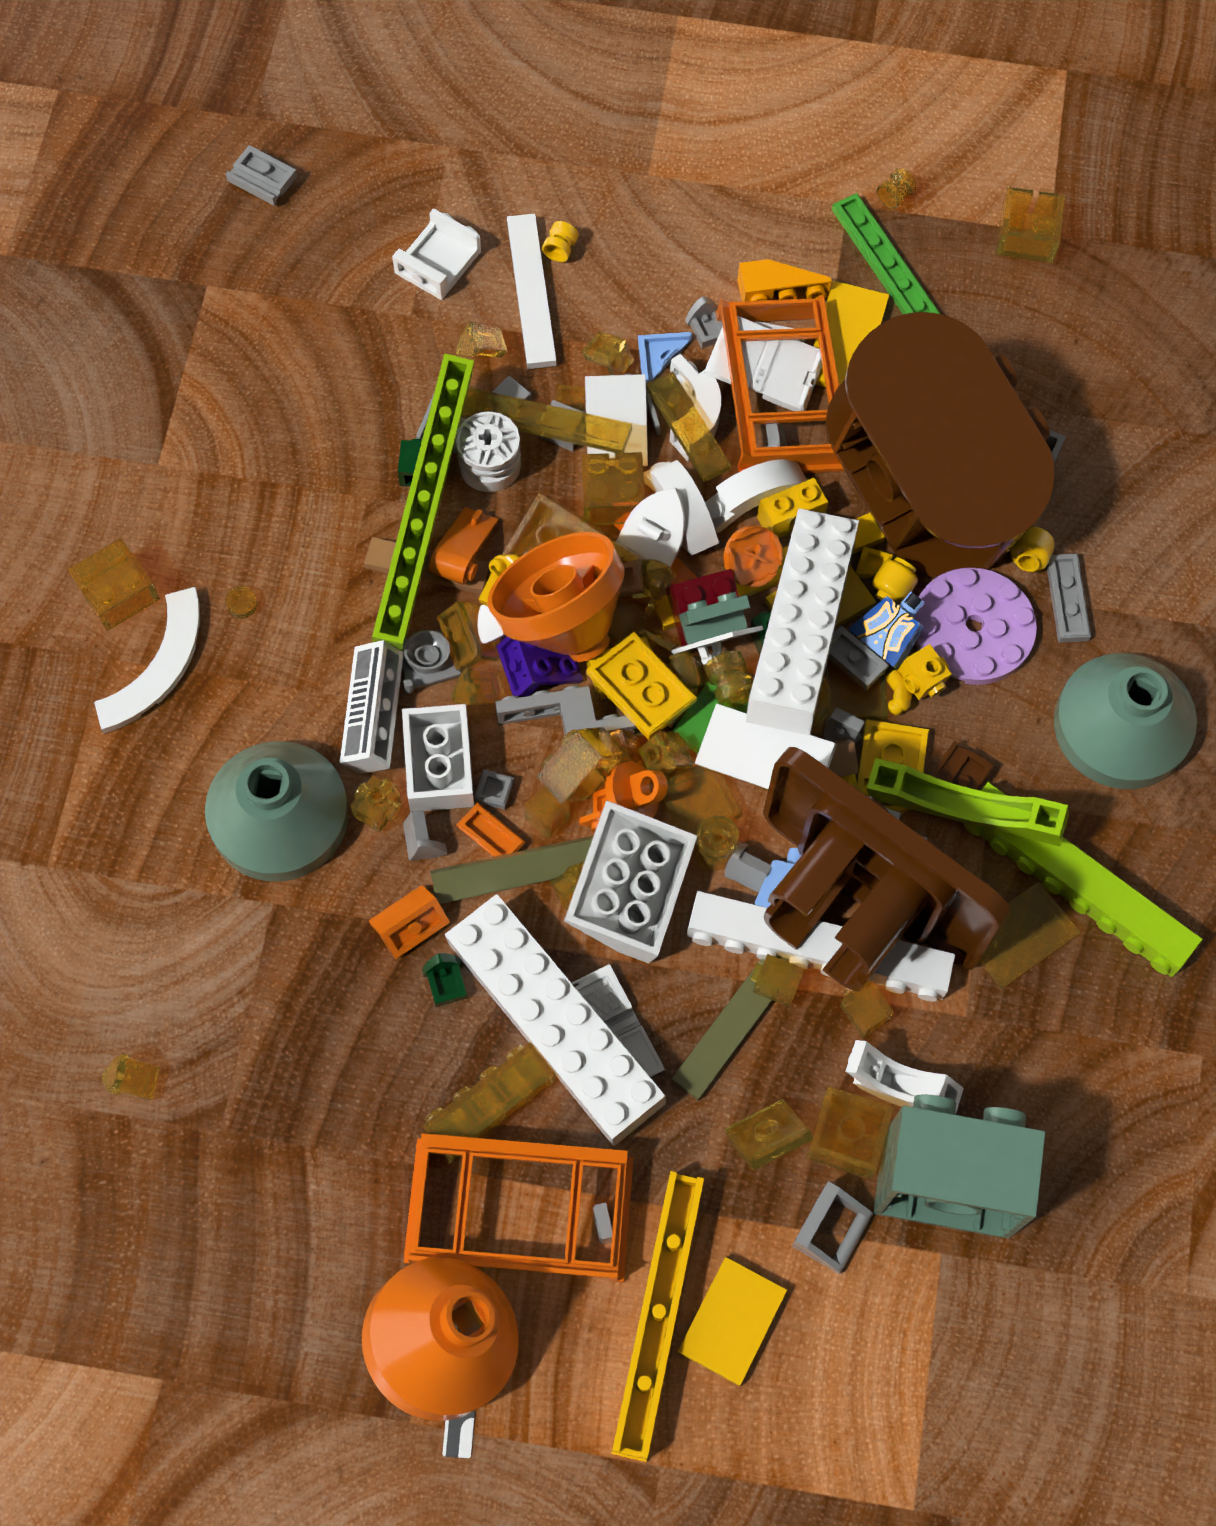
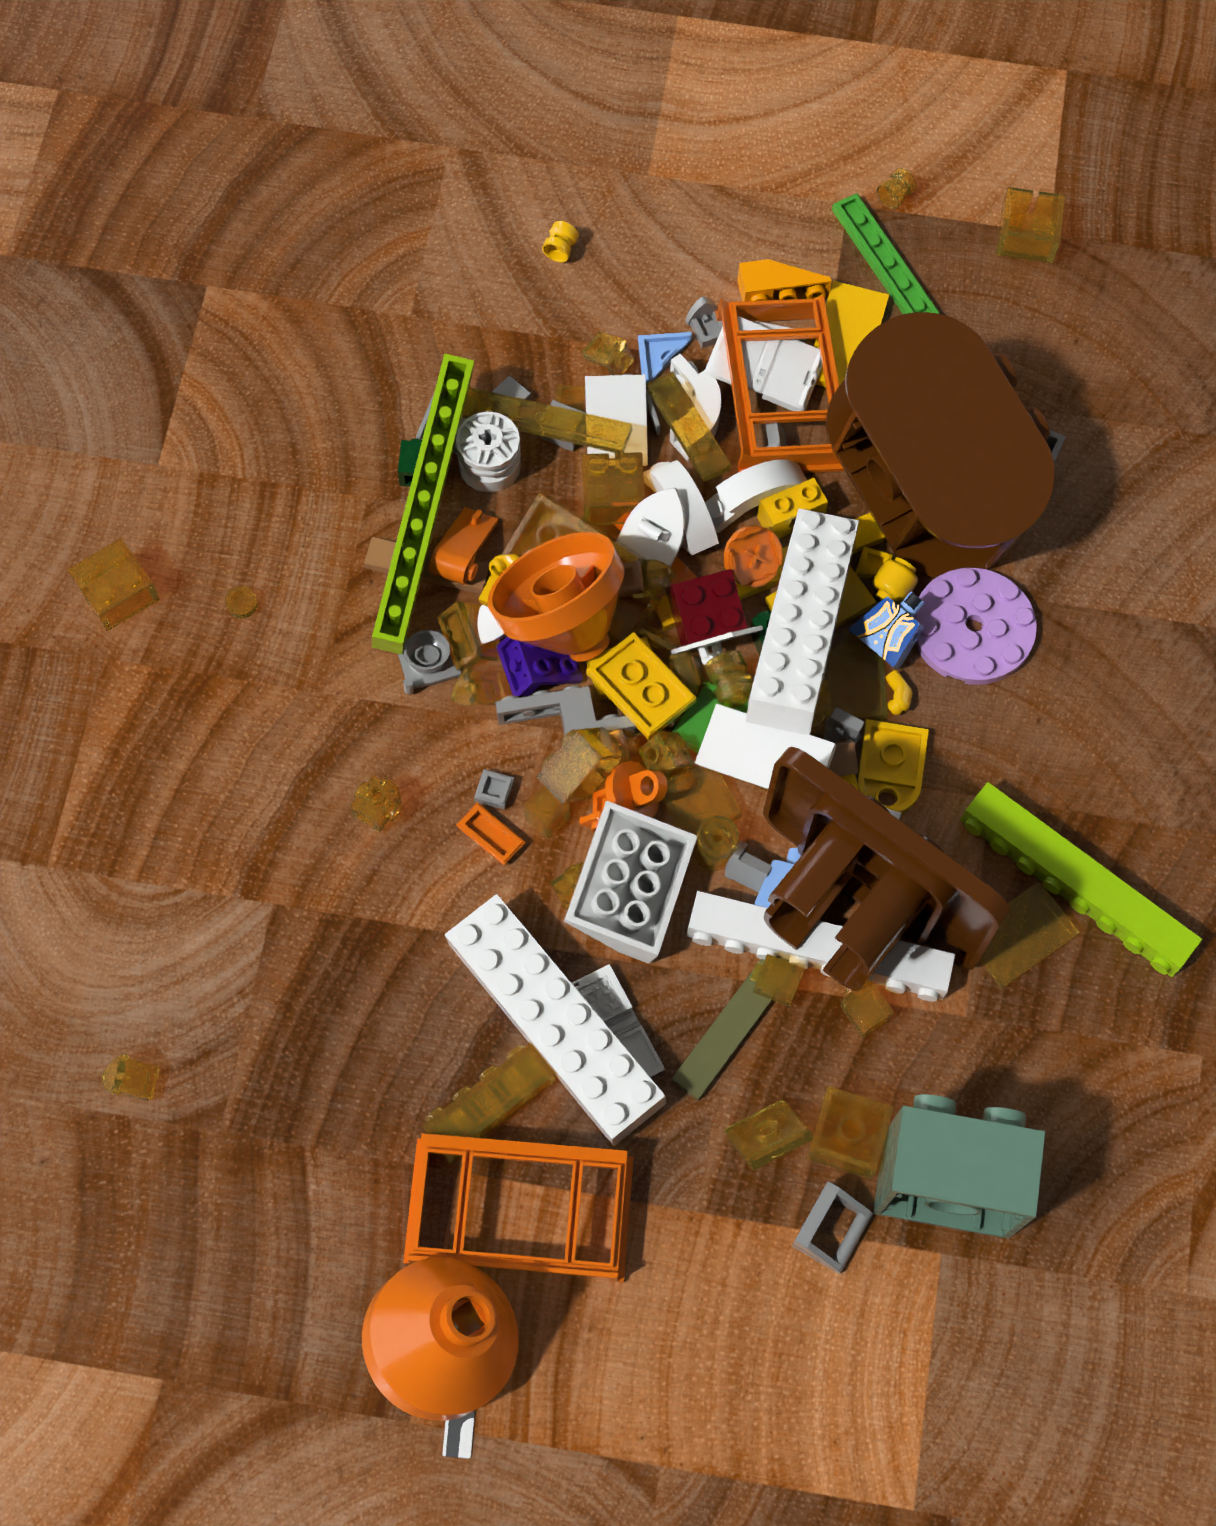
(163, 671): white tile -> none
(261, 175): light grey plate -> none
(281, 834): sand green cone -> none
(371, 707): white brick -> none
(409, 921): orange panel -> none
(417, 838): light grey tile -> none
(437, 758): white brick -> none
(438, 255): white panel -> none
(445, 978): dark green tile -> none
(481, 340): clear yellow tile -> none
(508, 870): olive tile -> none
(531, 291): white tile -> none
(602, 1223): light grey tile -> none
(657, 1317): yellow tile -> none
(714, 620): sand green bracket -> none
(732, 1321): yellow tile -> none
(855, 658): light grey plate -> none
(895, 1081): white arch -> none
(925, 673): yellow brick -> none
(962, 767): reddish brown plate -> none
(1013, 815): lime arch -> none
(1033, 550): yellow head -> none
(1068, 598): light grey tile -> none
(1125, 721): sand green cone -> none

